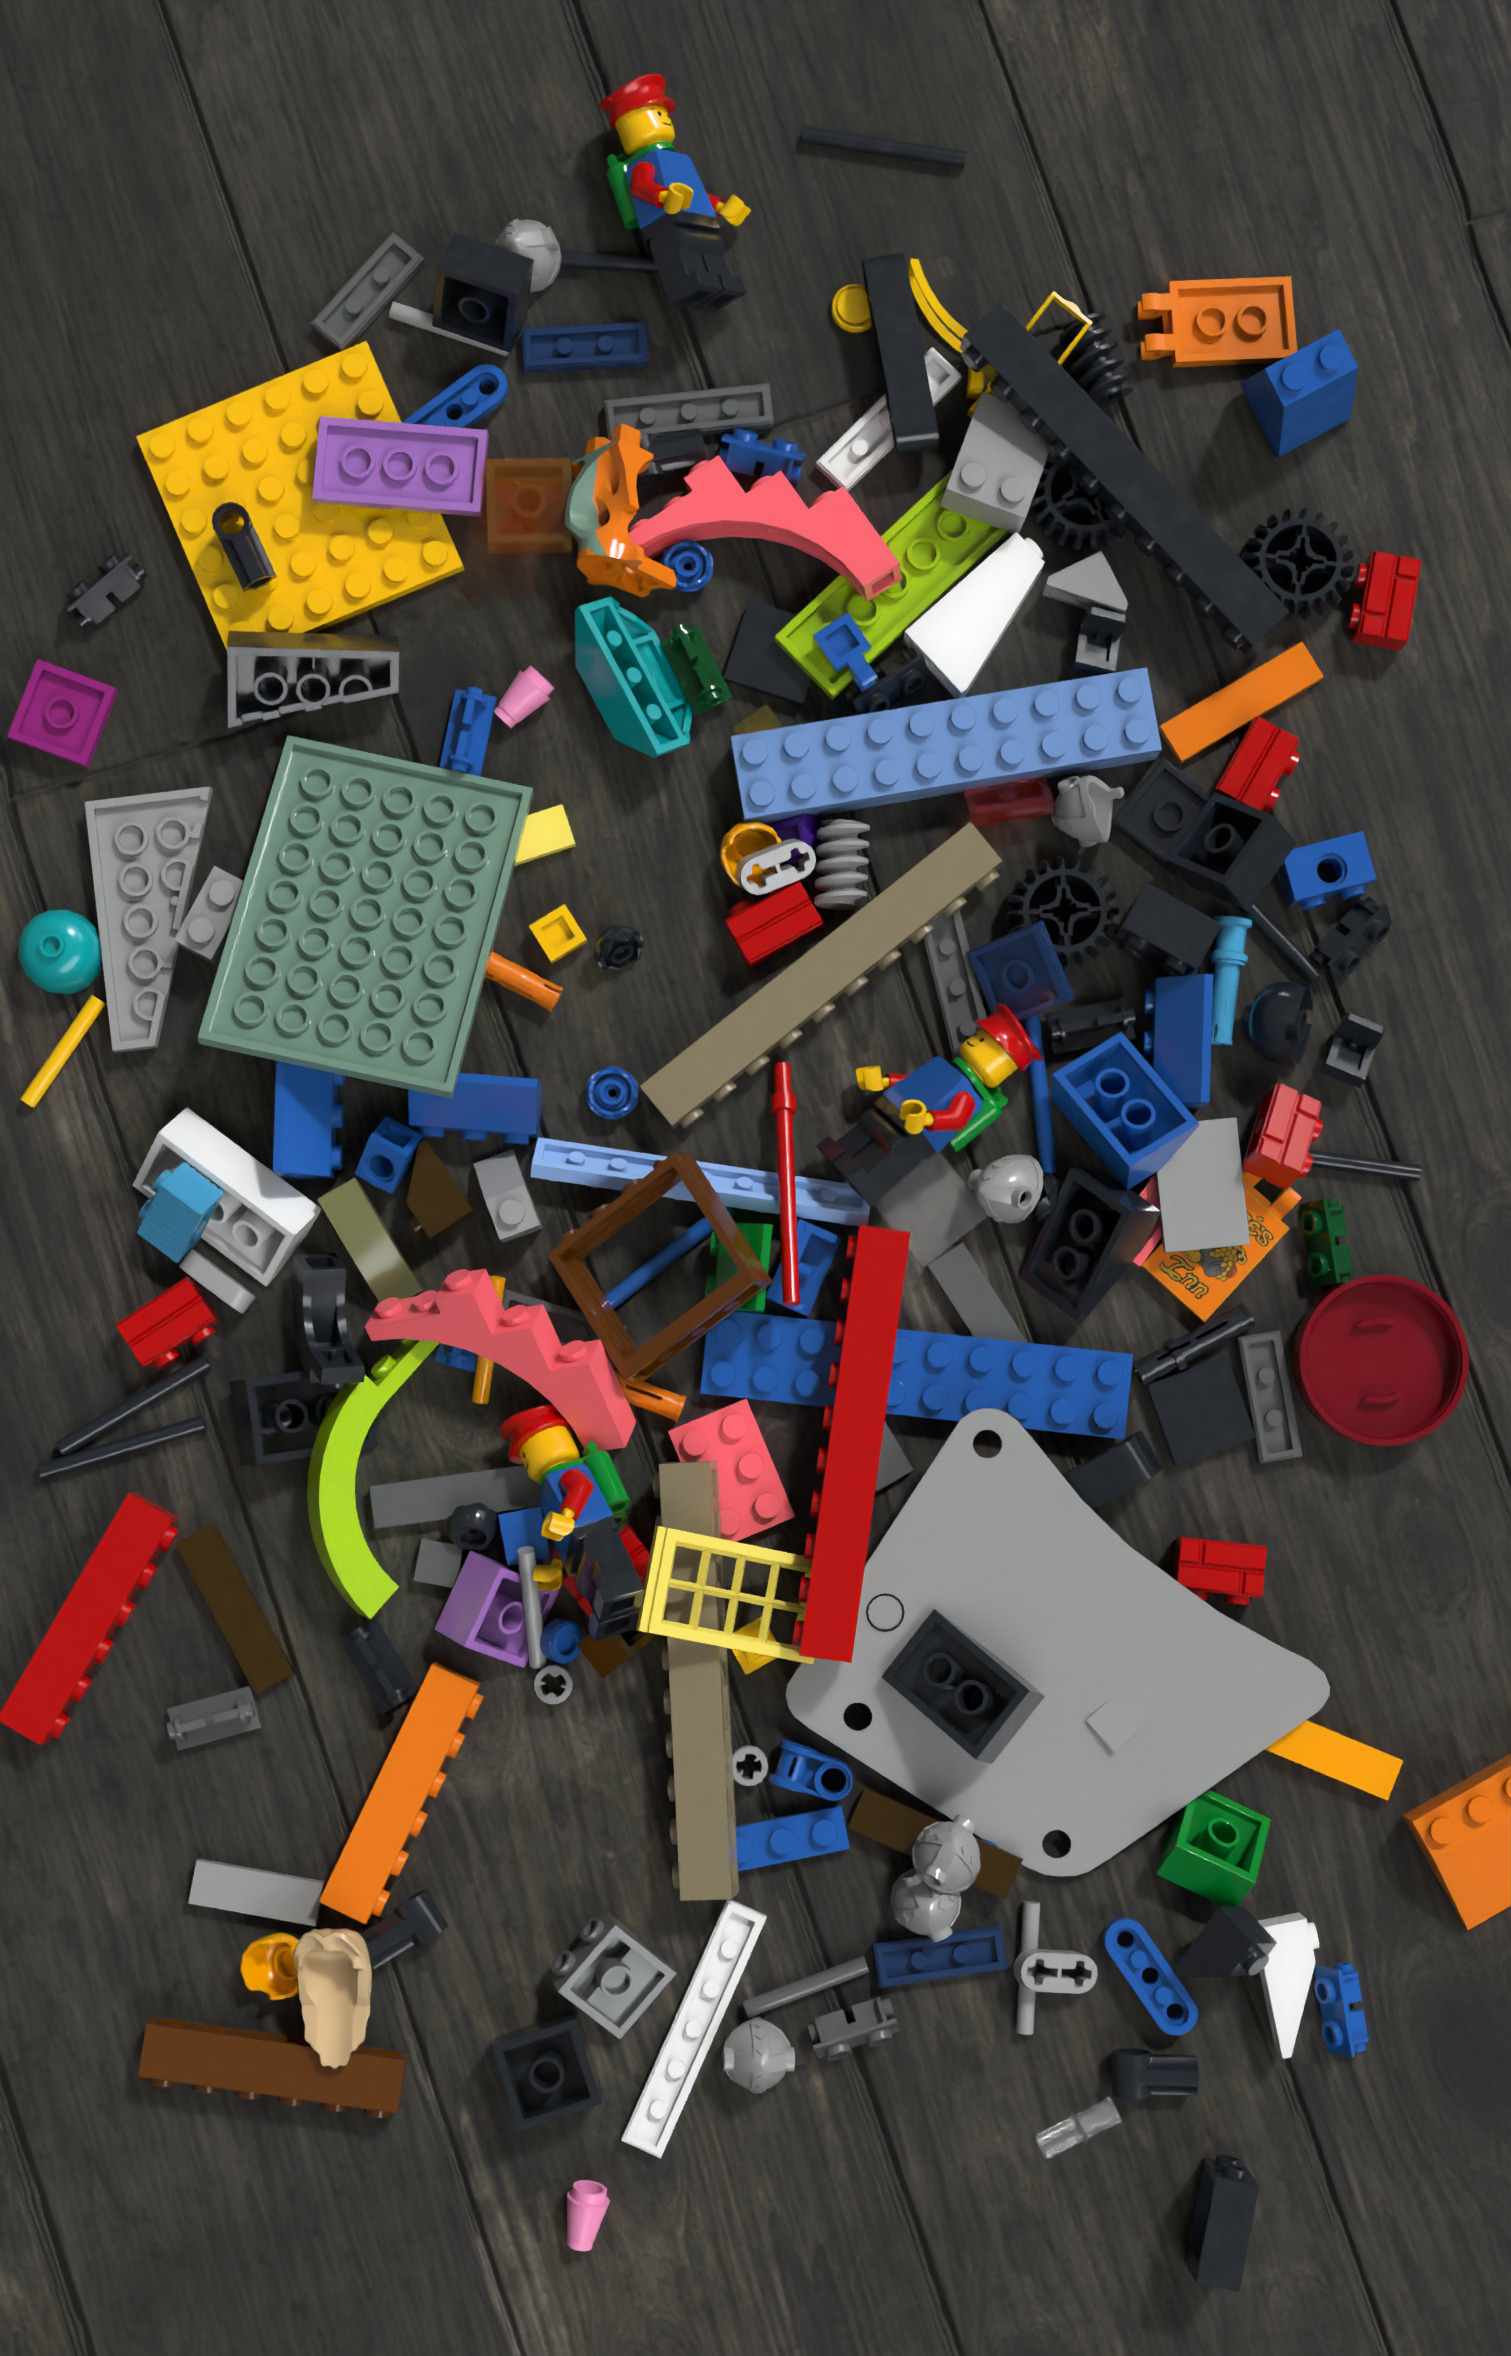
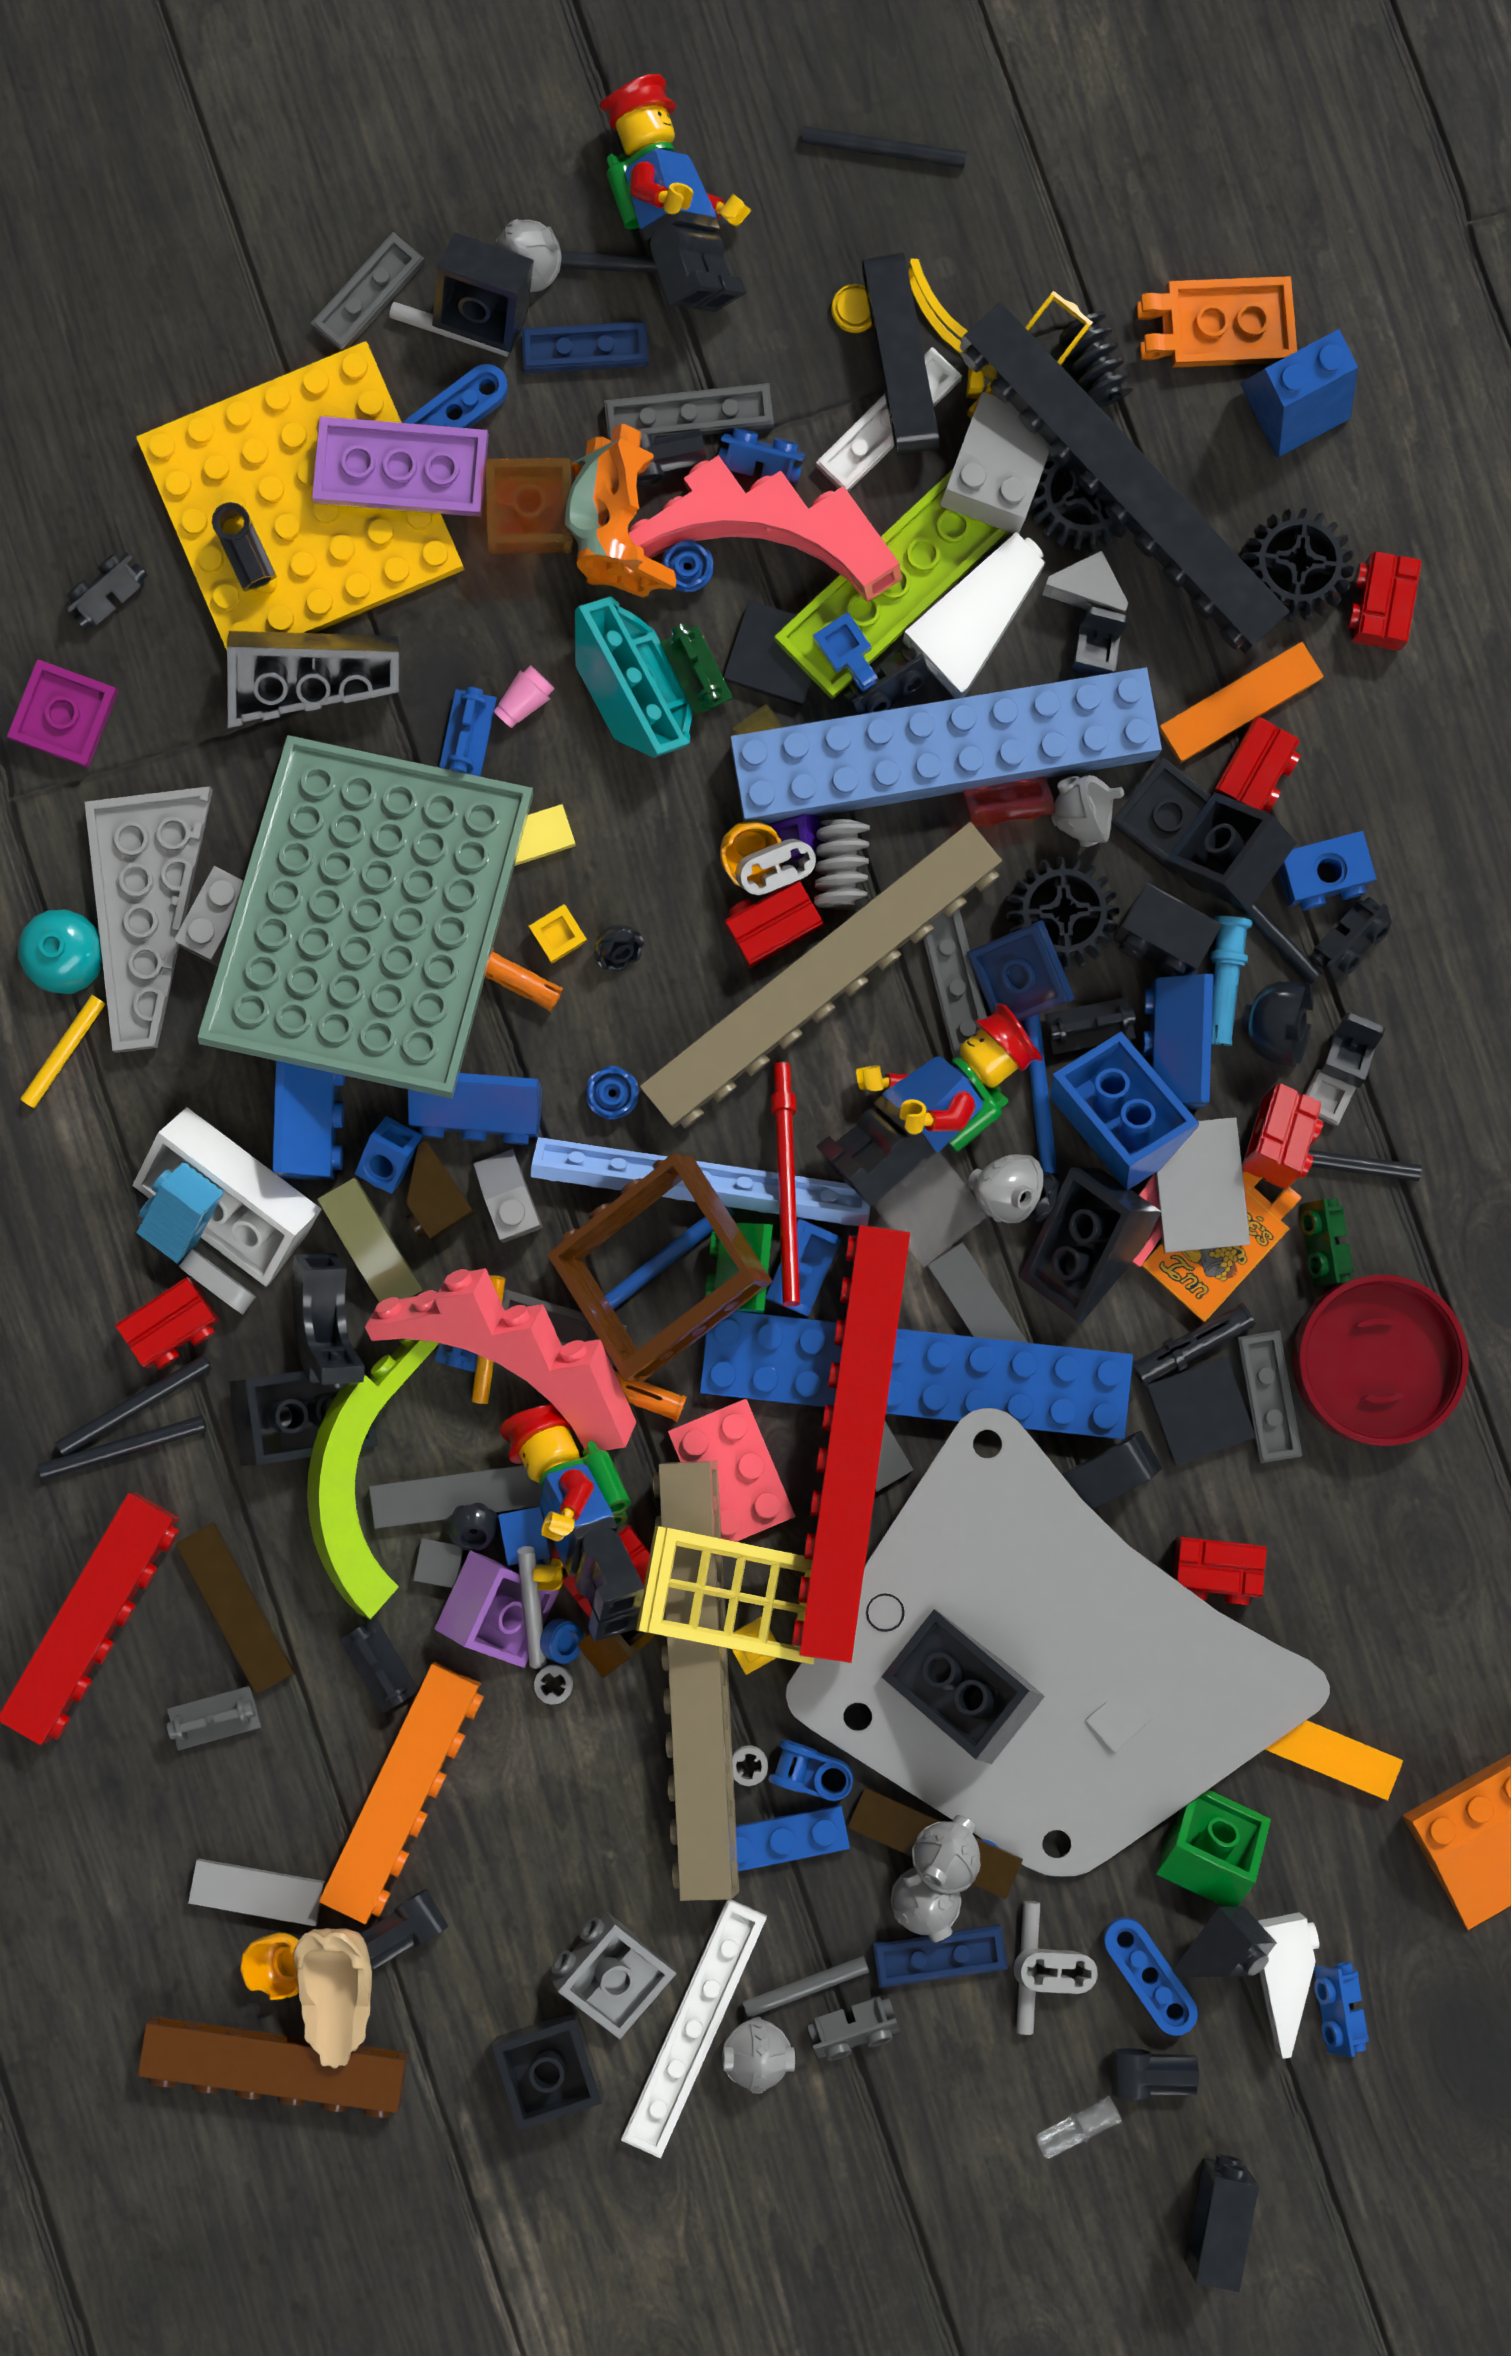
(585, 2212): bright pink cone -> none
(1332, 1094): none -> light grey tile

